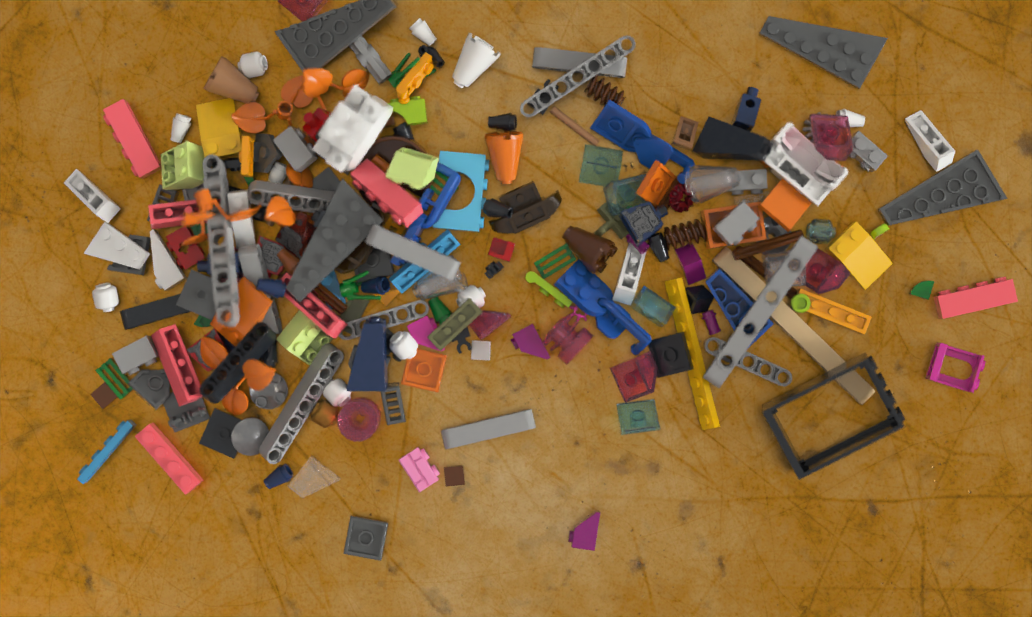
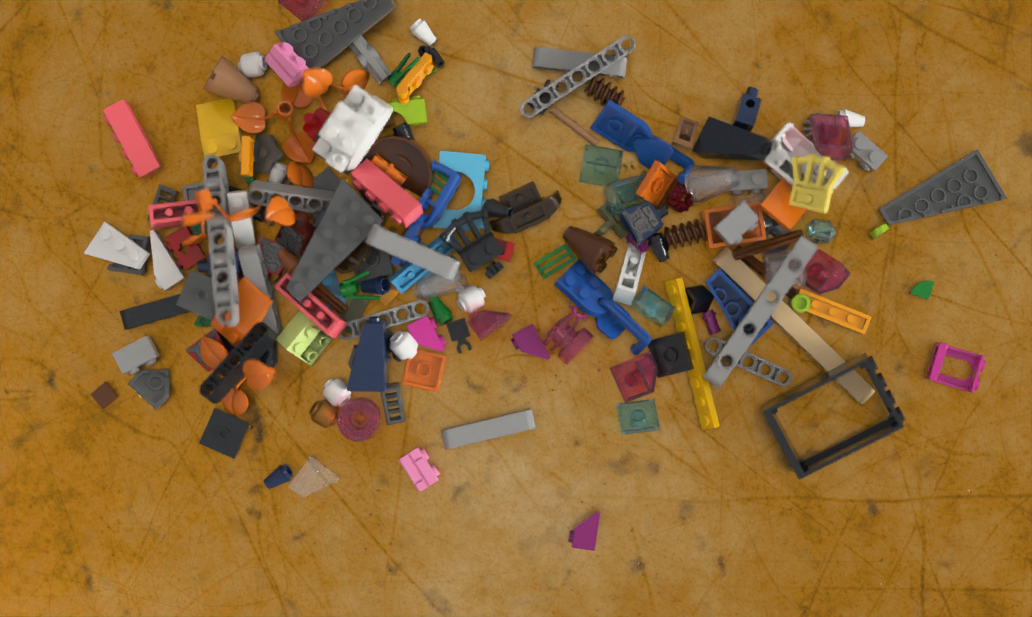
(92, 196): white slope -> none
(100, 457): dark azure plate -> none
(104, 366): green tile -> none
(105, 297): white head -> none
(169, 458): coral brick -> none
(177, 364): coral brick -> none
(180, 127): white cone -> none
(182, 167): yellowish green slope -> none
(185, 415): dark grey hinge -> none
(232, 163): black plate -> none
(248, 436): flat silver dish -> none
(272, 287): dark blue cone -> none
(272, 395): flat silver dish -> none
(286, 64): none -> bright pink brick
(295, 148): light grey brick -> none
(302, 394): light grey beam -> none
(366, 538): dark grey plate -> none
(412, 168): yellowish green slope -> none
(454, 475): reddish brown tile -> none
(455, 324): olive tile -> none
(473, 60): white cone -> none
(476, 252): none -> black plate
(480, 350): white slope -> none
(503, 122): black cone -> none
(504, 154): orange cone -> none
(547, 289): lime plate -> none
(690, 264): magenta slope -> none
(812, 195): none -> light yellow plate
(835, 50): dark grey wing -> none
(859, 255): yellow slope -> none
(930, 141): white slope -> none
(976, 298): coral brick -> none

